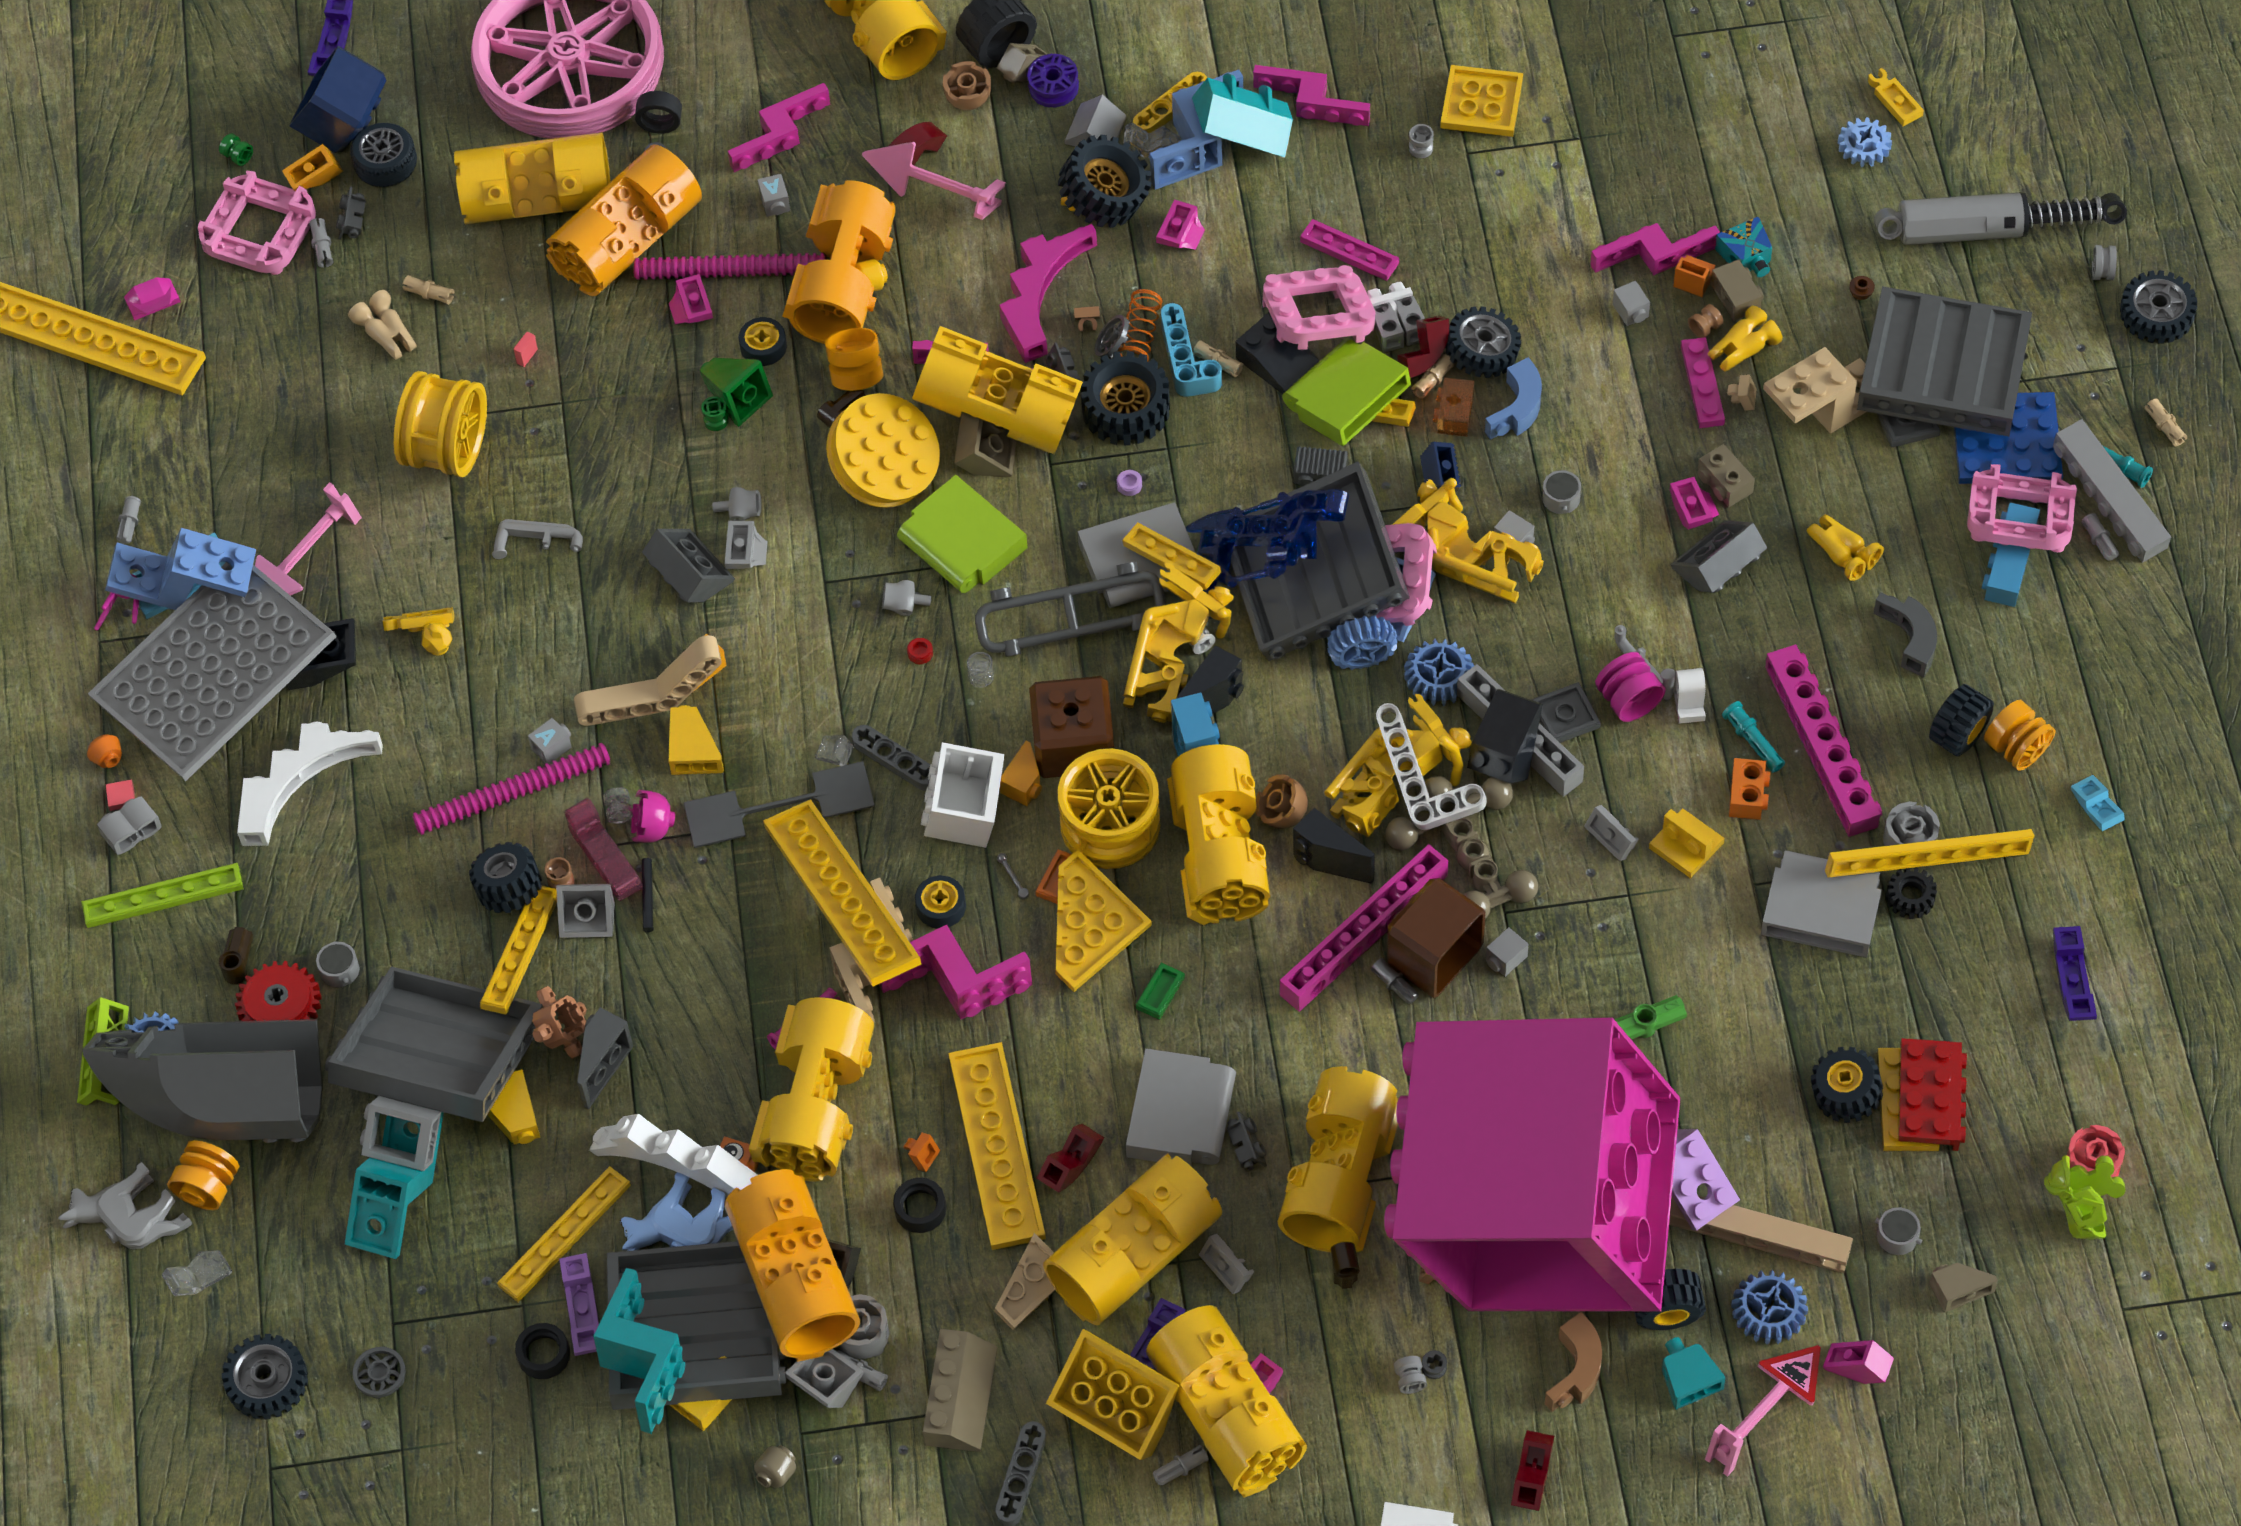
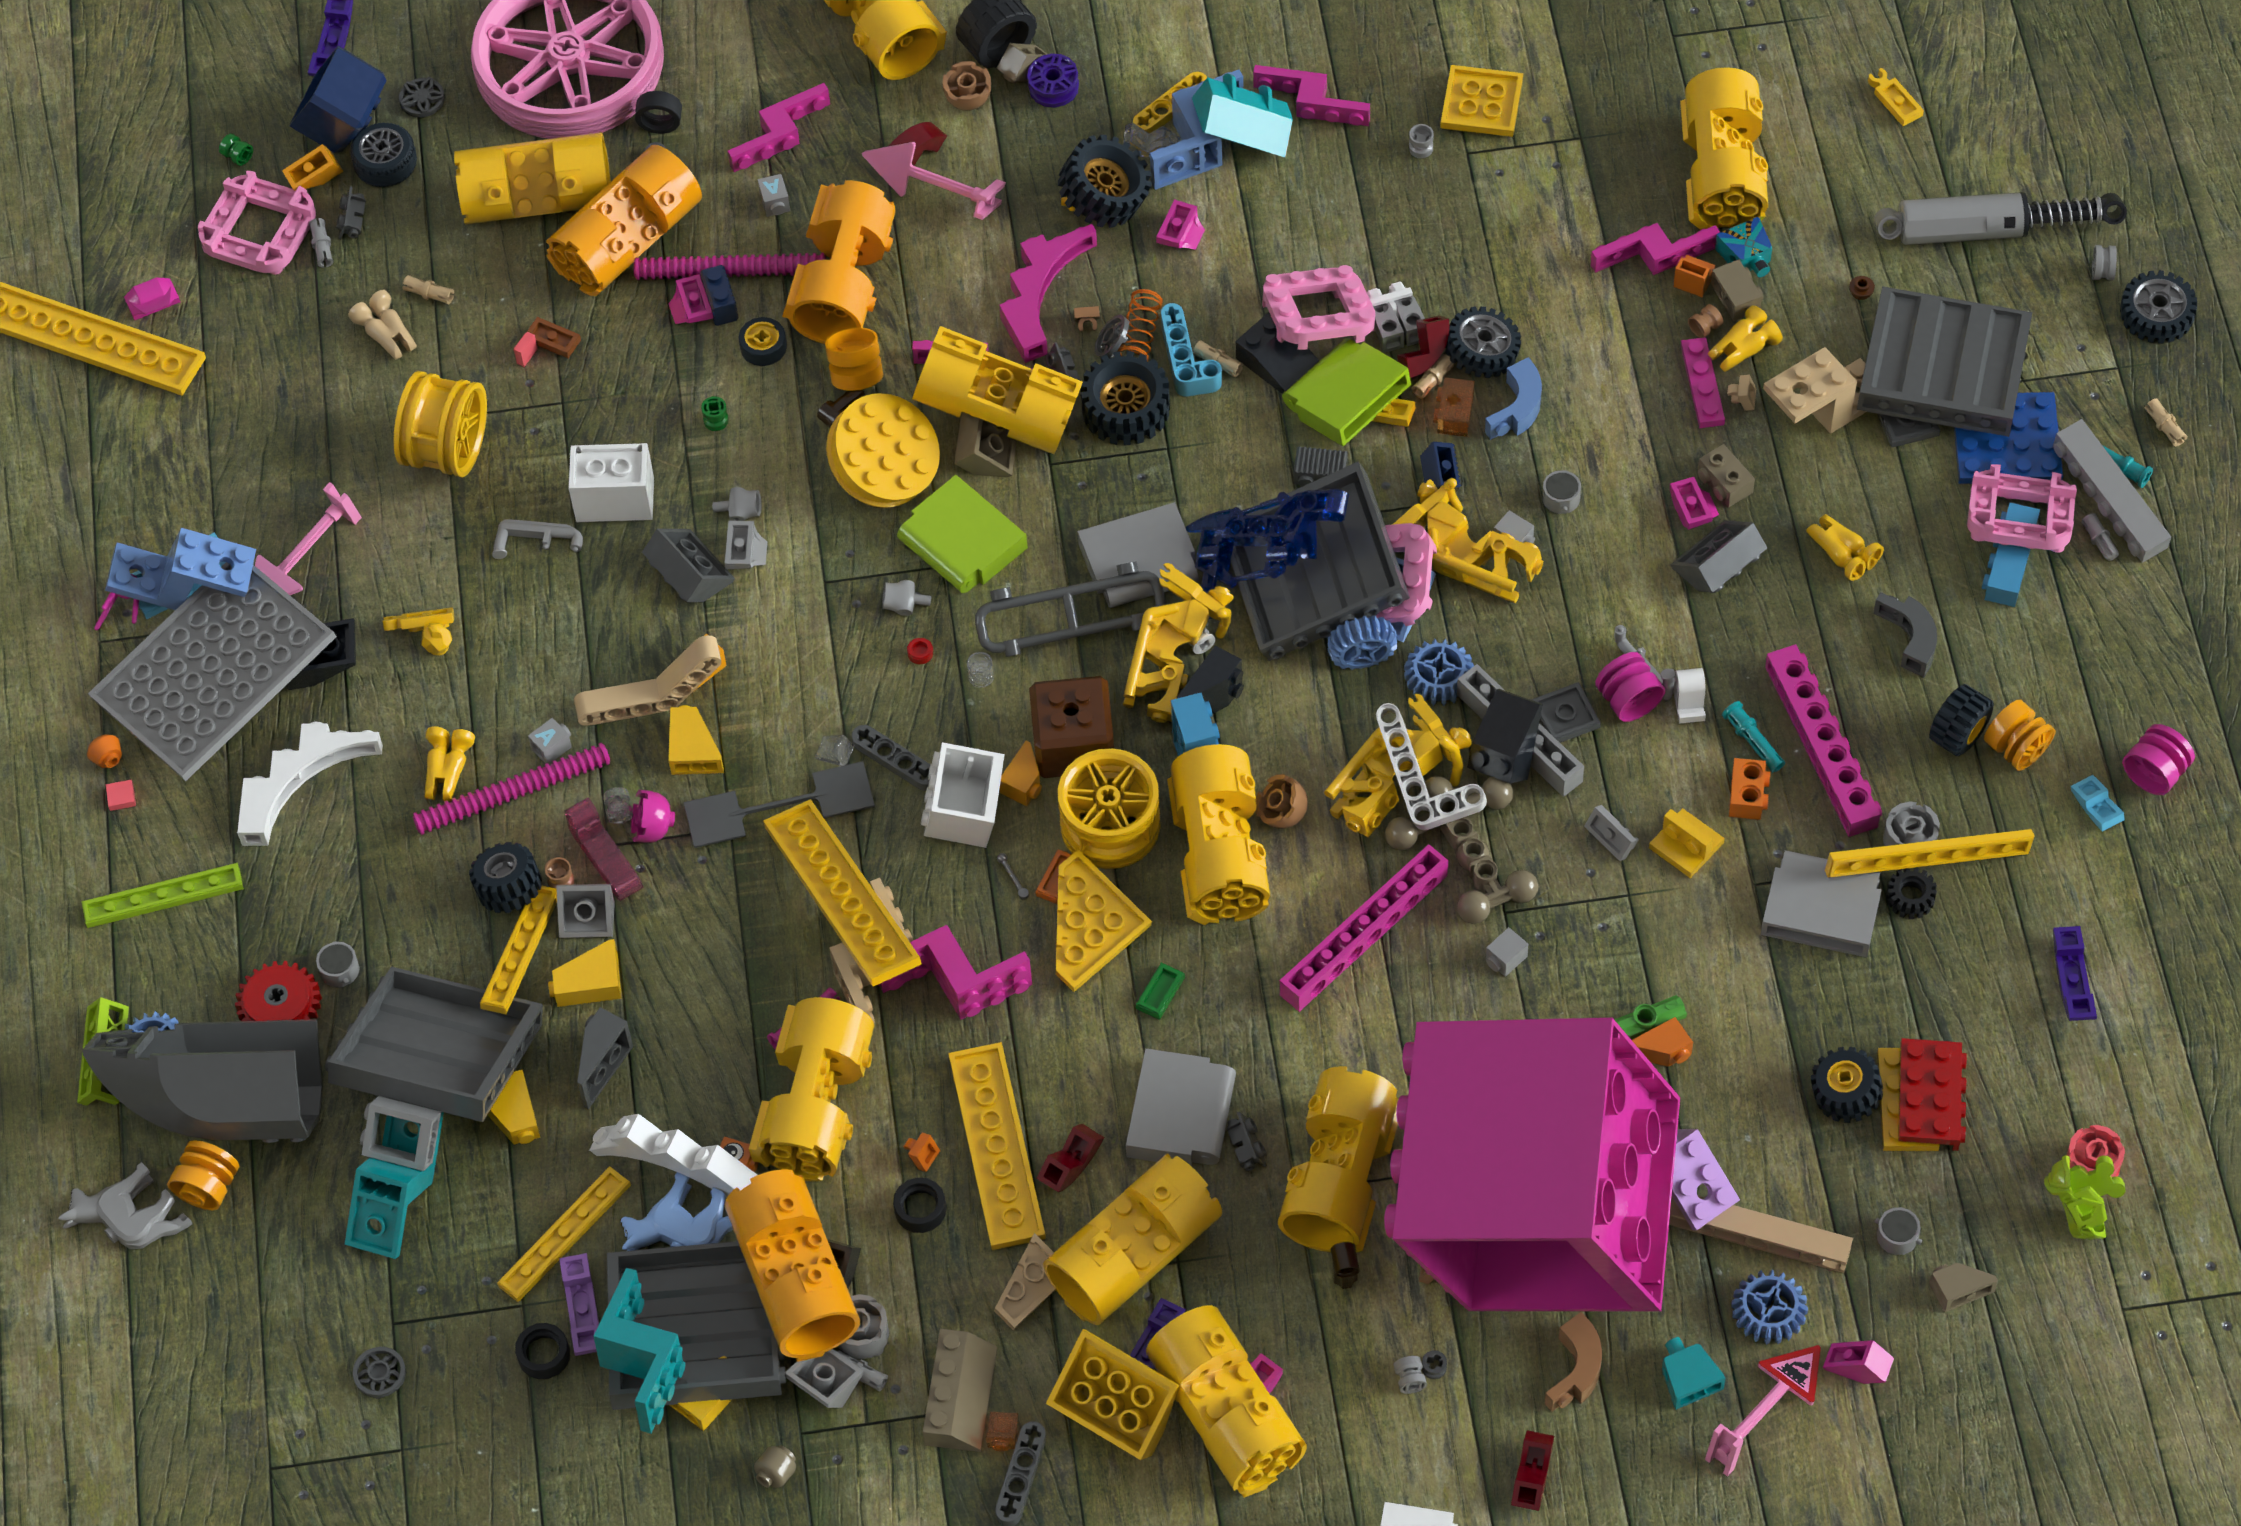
(128, 519): light grey axle -> none
(129, 825): light grey brick -> none
(201, 1273): clear slope -> none
(236, 954): dark brown piece -> none
(271, 1394): wheel -> none
(421, 97): none -> dark grey wheel
(445, 766): none -> yellow piece
(549, 1030): nougat piece -> none
(554, 337): none -> dark orange plate
(588, 977): none -> yellow slope
(611, 482): none -> white container
(647, 895): black bar -> none
(719, 295): none -> dark blue brick
(739, 384): green slope -> none
(874, 271): yellow head -> none
(950, 909): wheel -> none
(1002, 1431): none -> clear orange bracket
(1096, 118): light grey slope -> none
(1129, 482): lavender tile -> none
(1163, 550): yellow plate -> none
(1180, 1465): light grey axle -> none
(1225, 1264): light grey plate -> none
(1331, 849): black slope -> none
(1349, 249): dark pink plate -> none
(1394, 981): flat silver axle -> none
(1435, 936): reddish brown plate -> none
(1631, 303): light grey brick -> none
(1665, 1044): none -> orange slope
(1681, 1302): black wheel -> none
(1721, 123): none -> yellow cylinder
(1864, 142): light blue gear -> none
(2158, 759): none -> dark pink wheel

